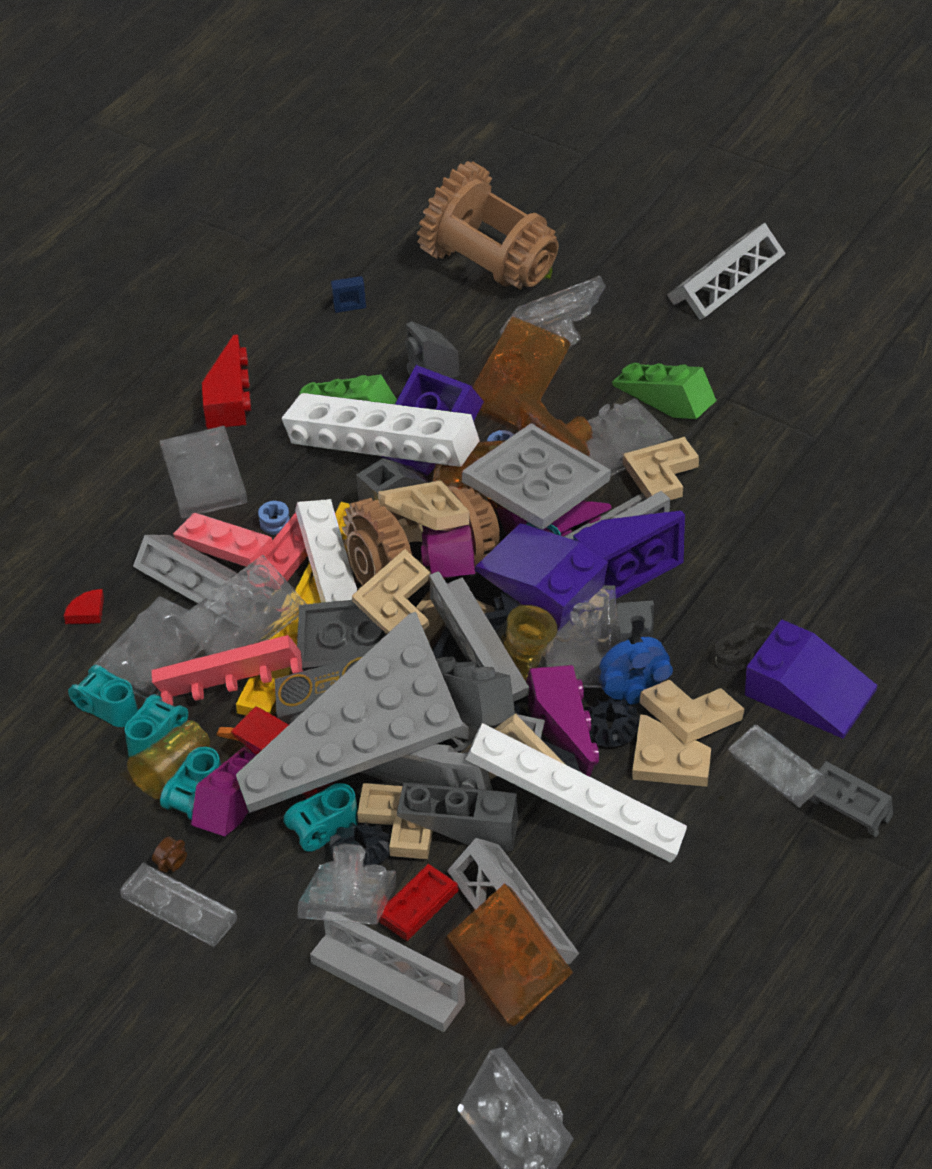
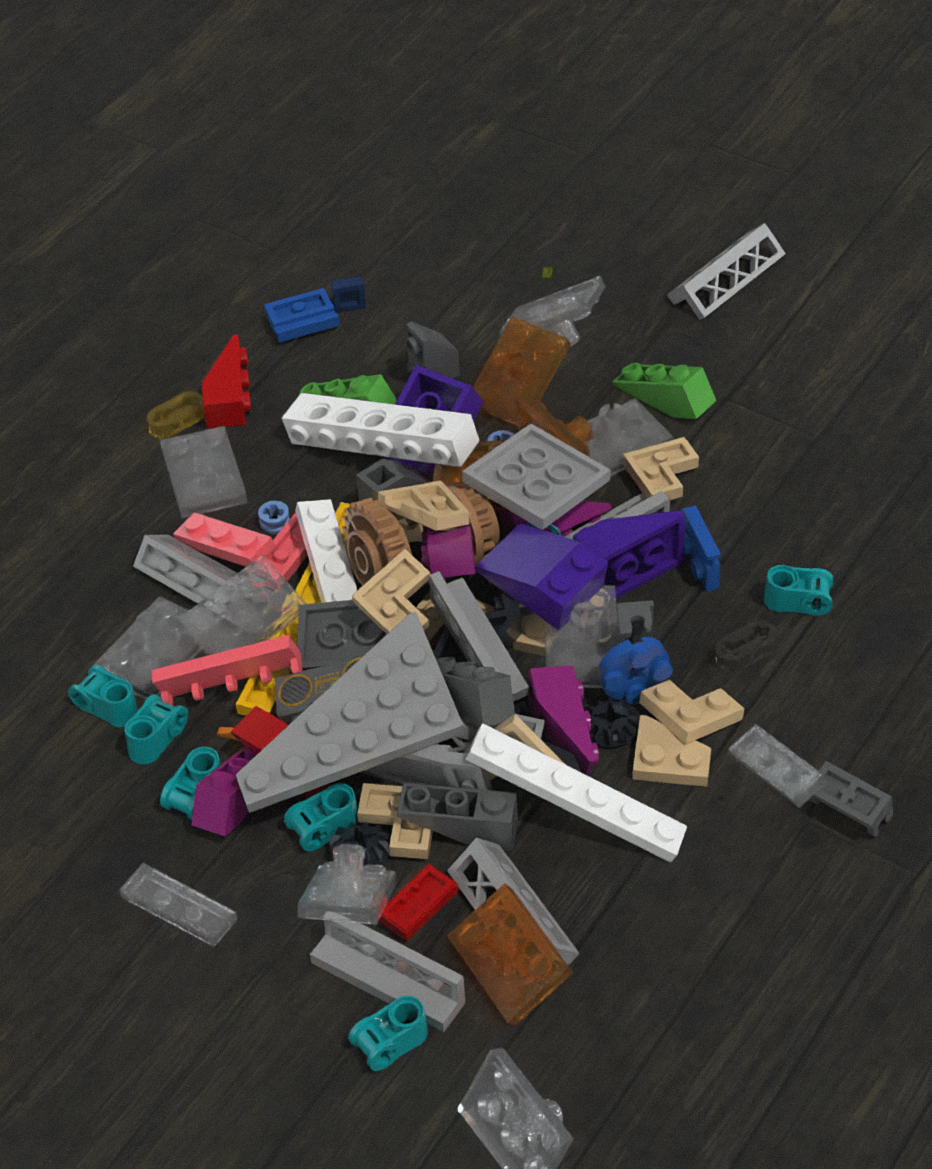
(85, 608): red tile -> none
(162, 759): clear yellow plant -> none
(169, 854): reddish brown plate -> none
(175, 414): none -> clear yellow beam
(301, 315): none -> blue plate
(388, 1034): none -> teal piece
(457, 214): medium nougat piece -> none
(528, 636): clear yellow plant -> none
(701, 550): none -> blue plate
(795, 589): none -> teal piece
(808, 680): dark purple slope -> none

